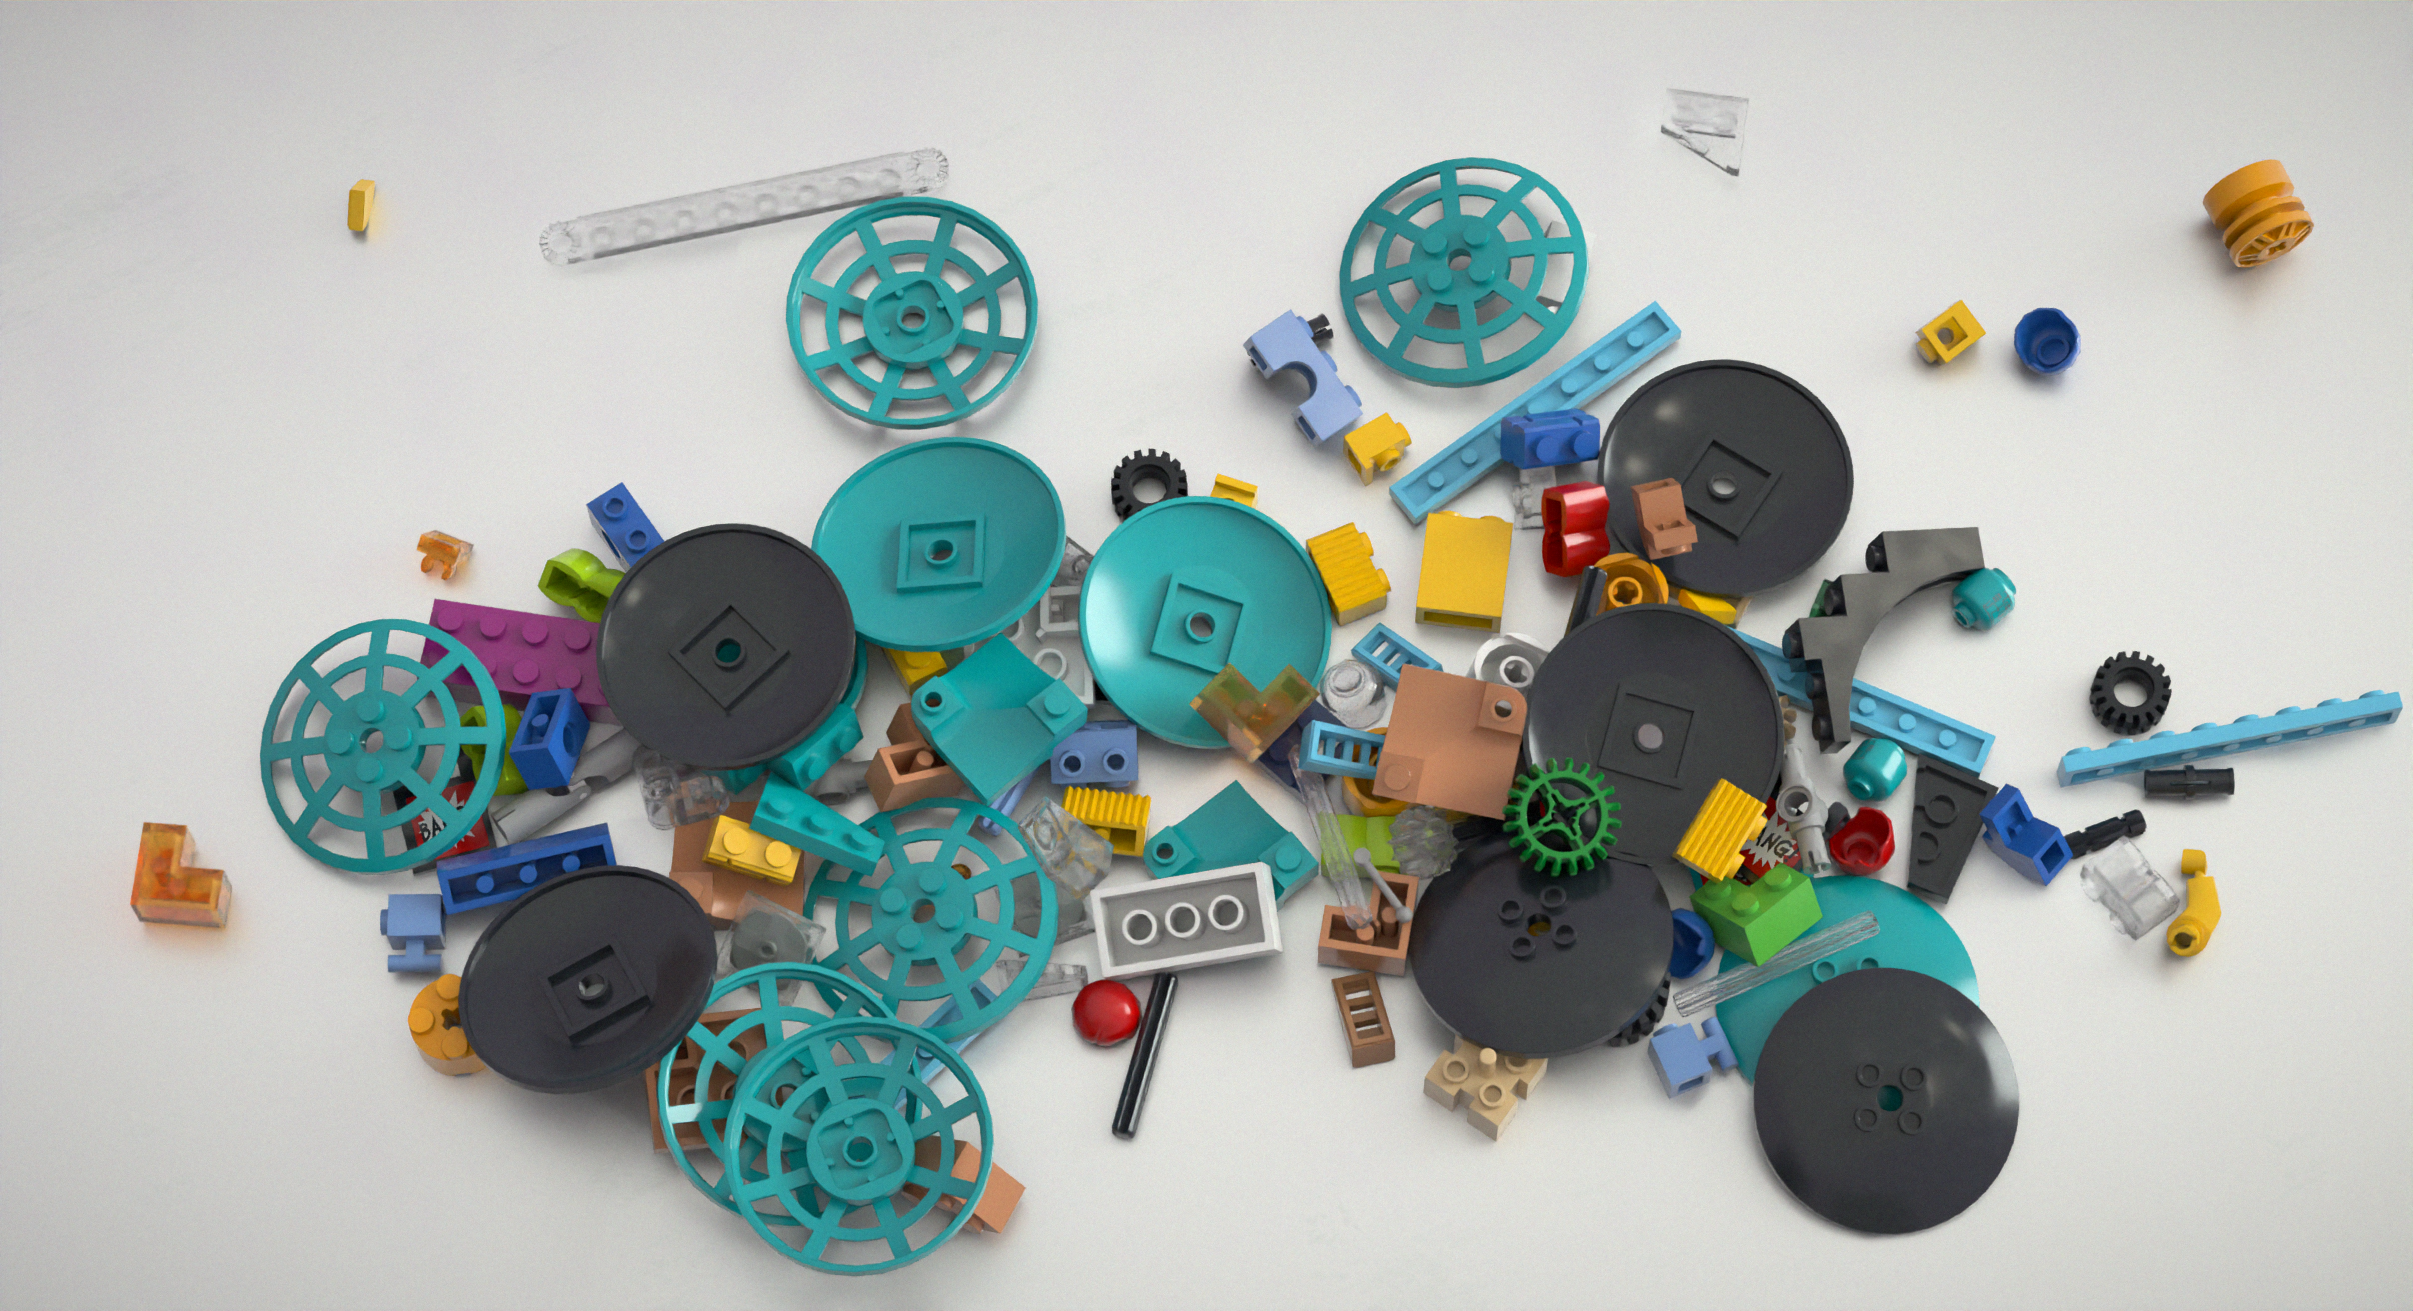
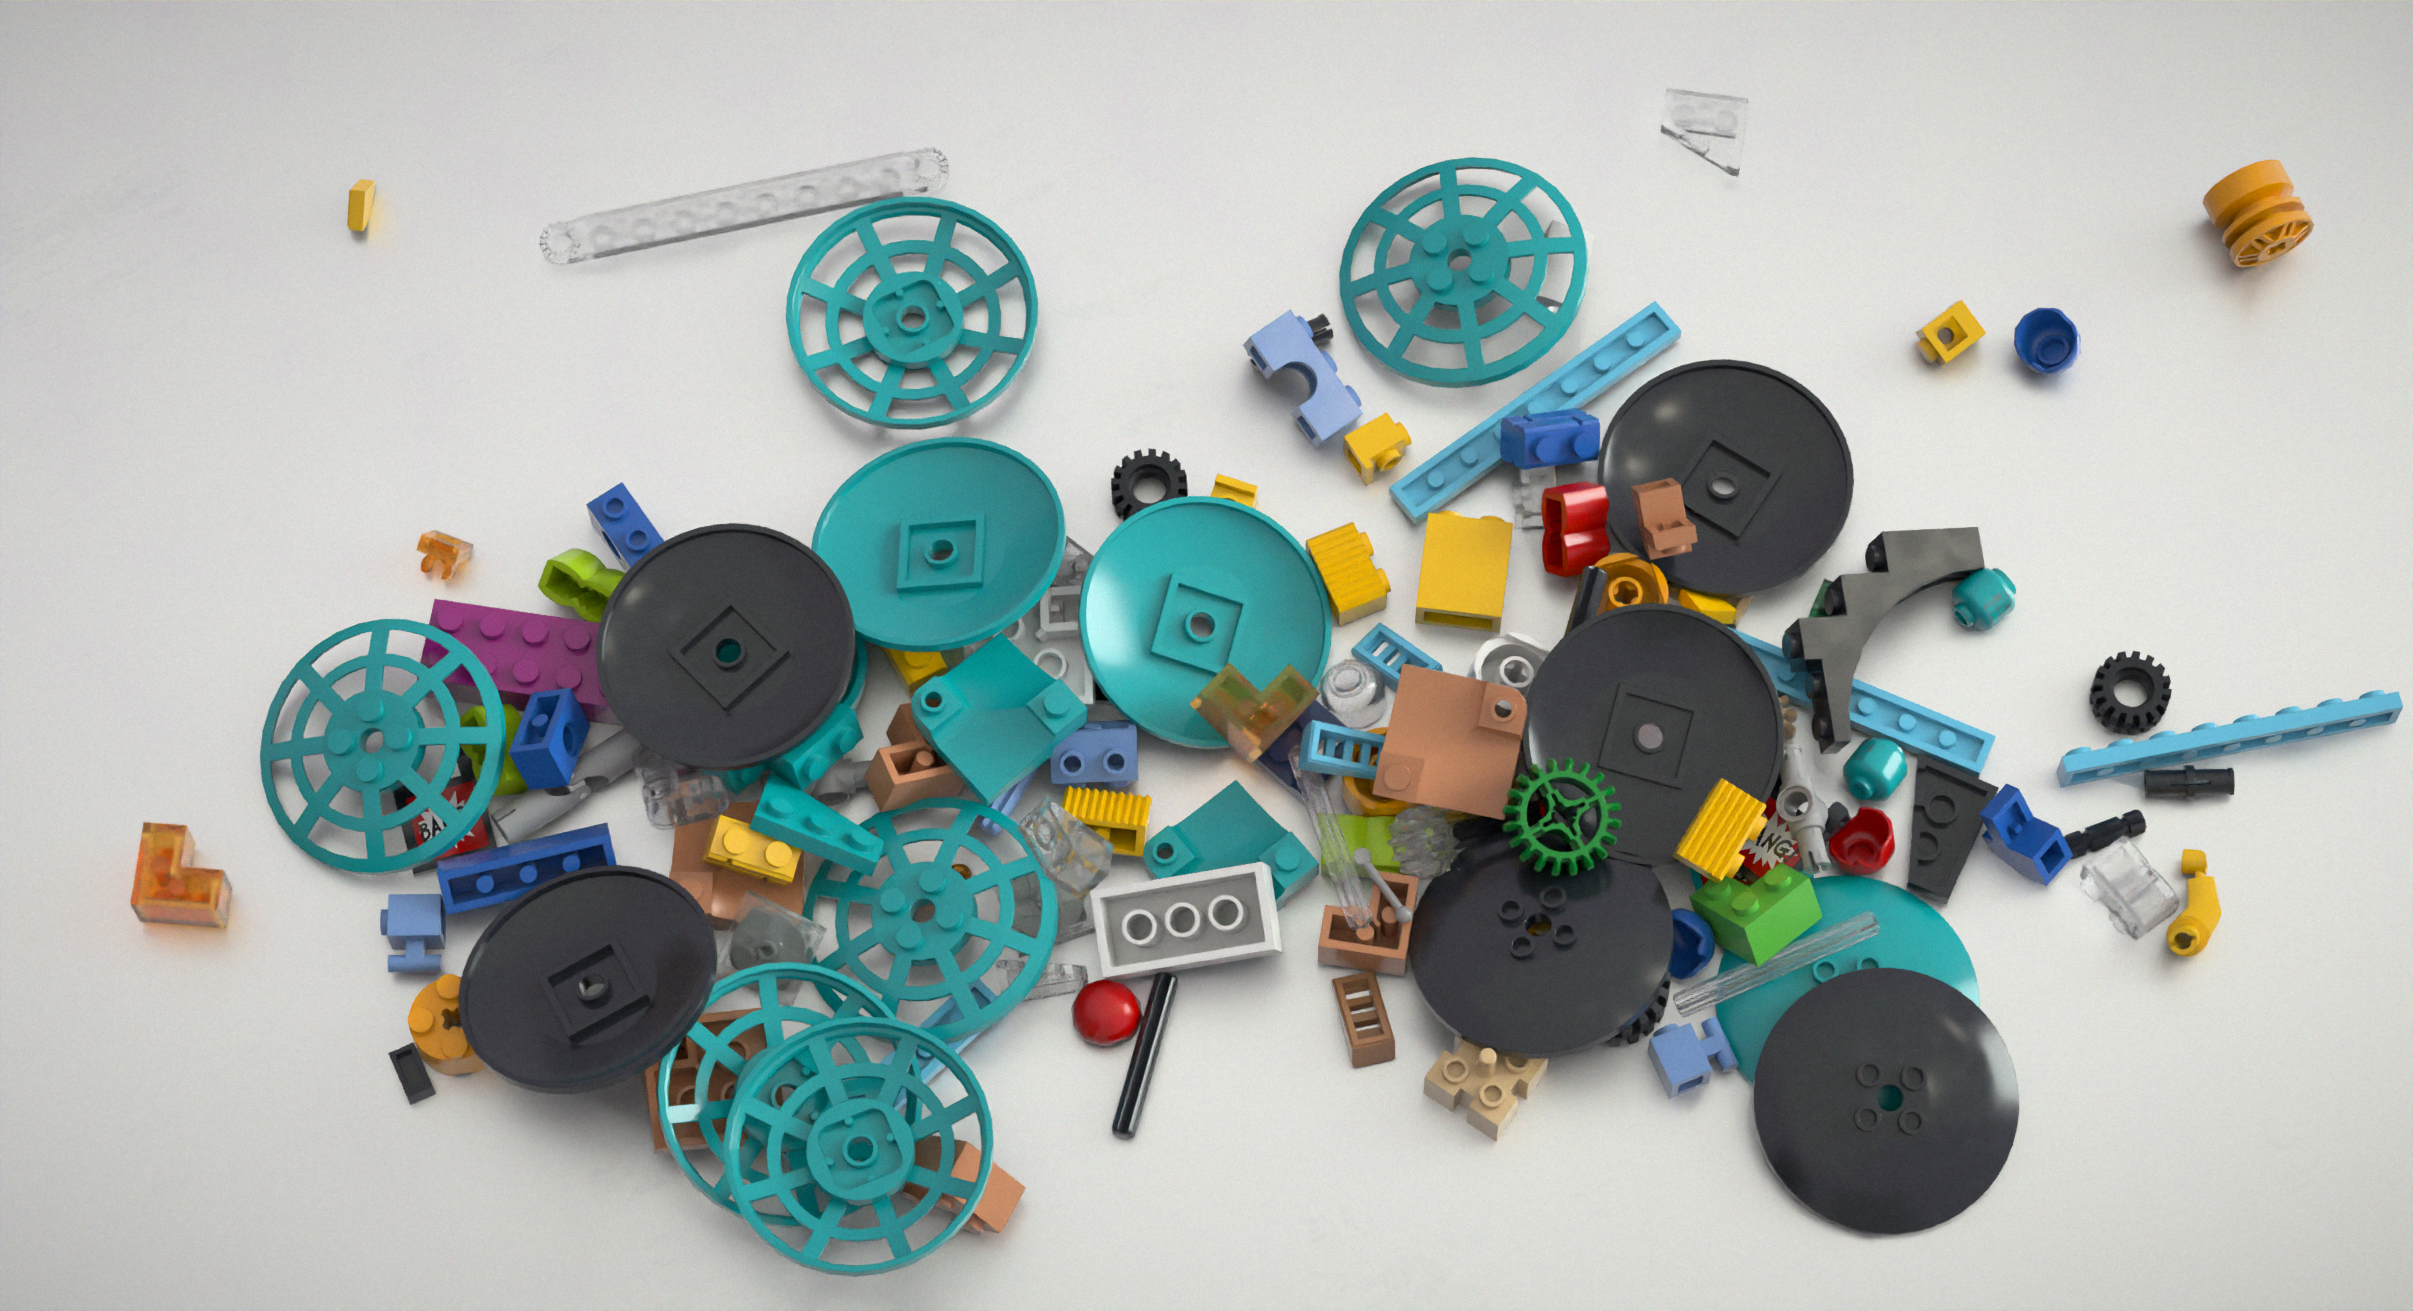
(412, 1073): none -> black piece

